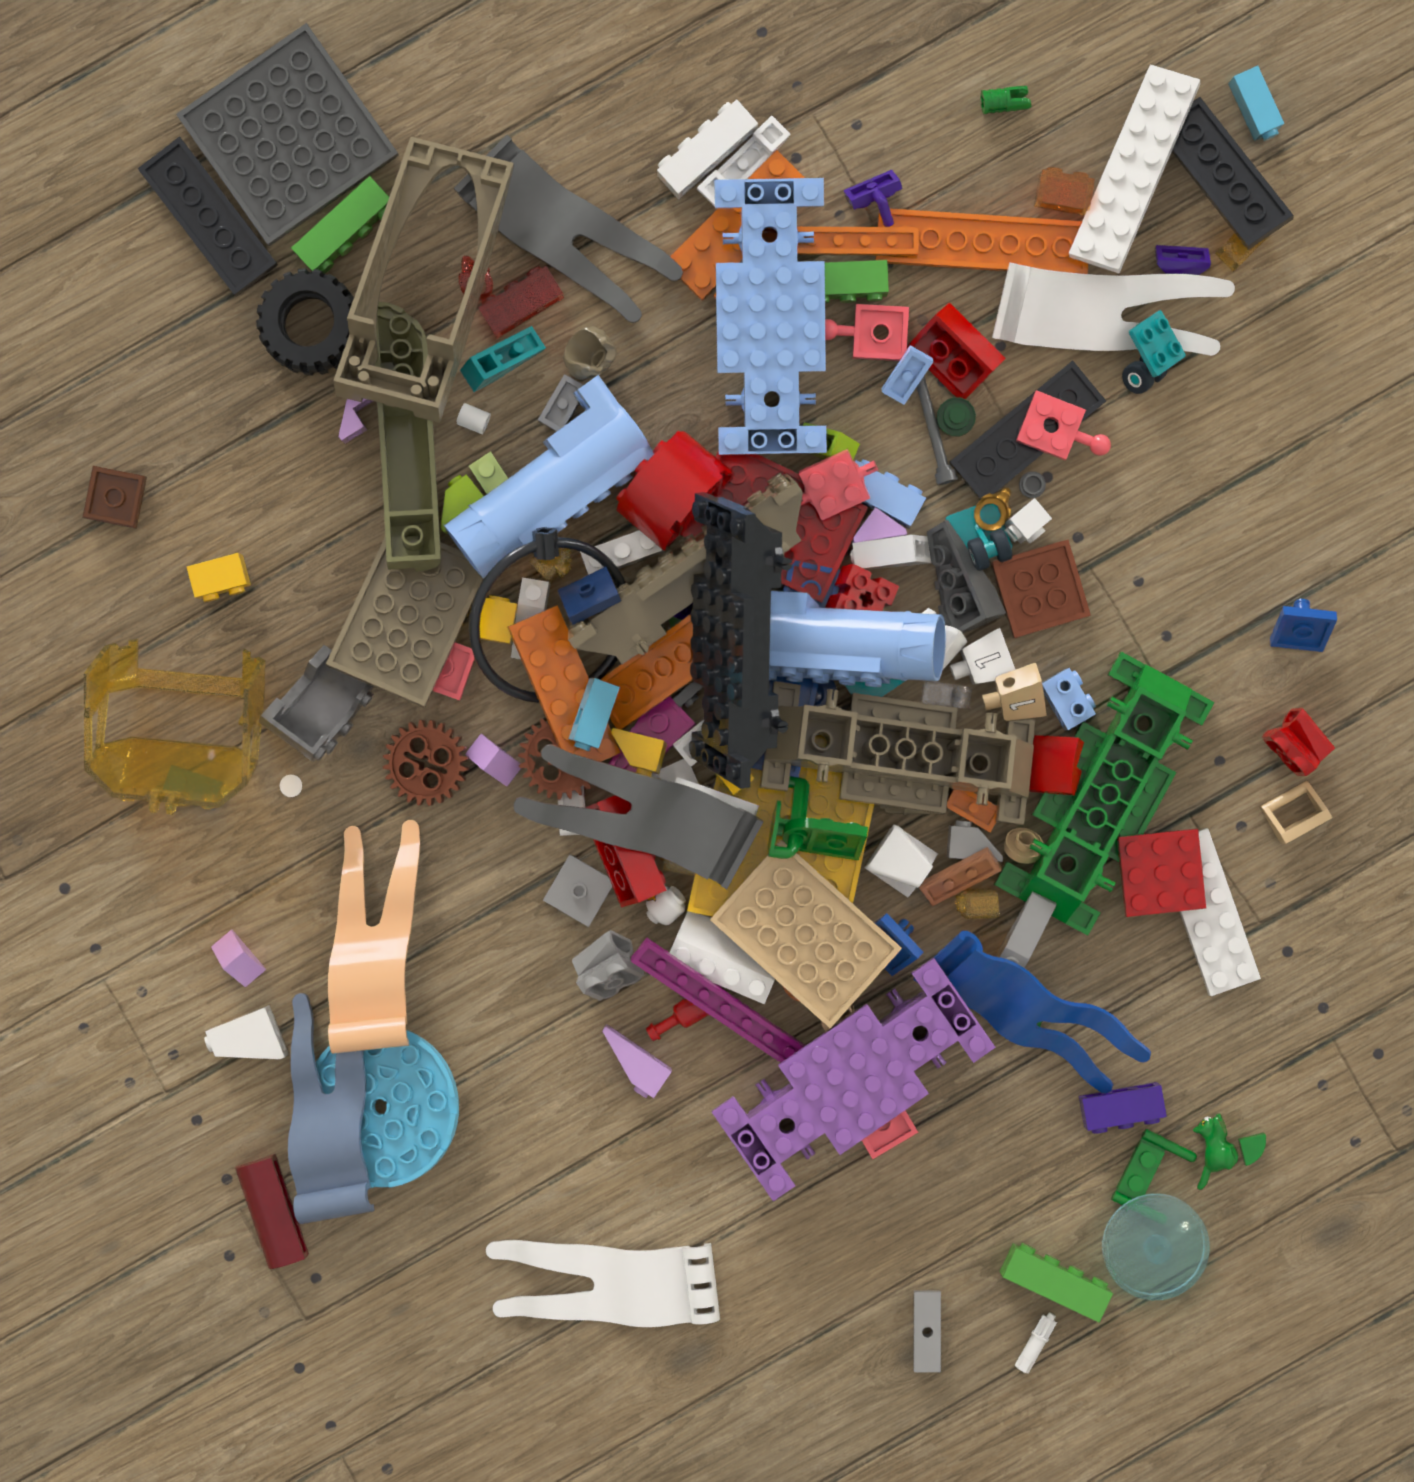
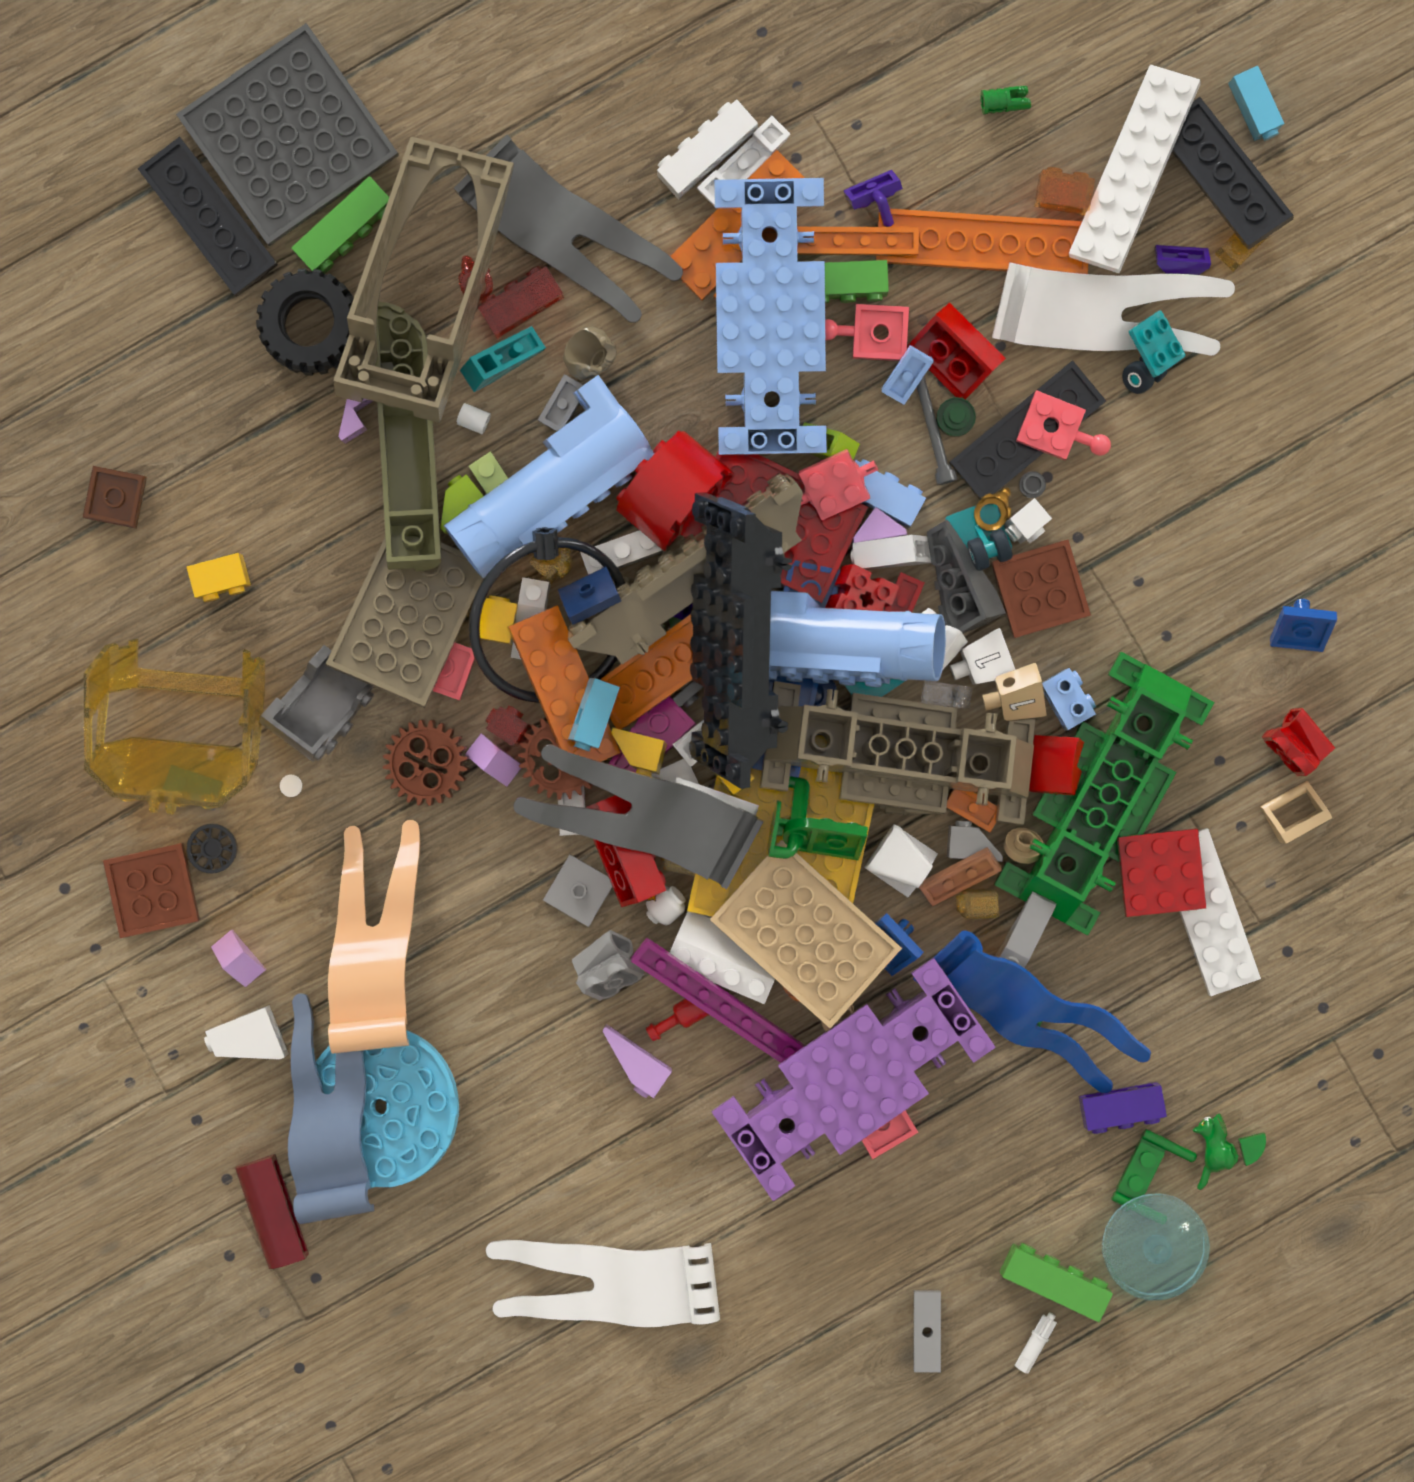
(151, 890): none -> copper plate
(212, 848): none -> black wheel
(507, 724): none -> clear red brick
(907, 594): none -> red plate

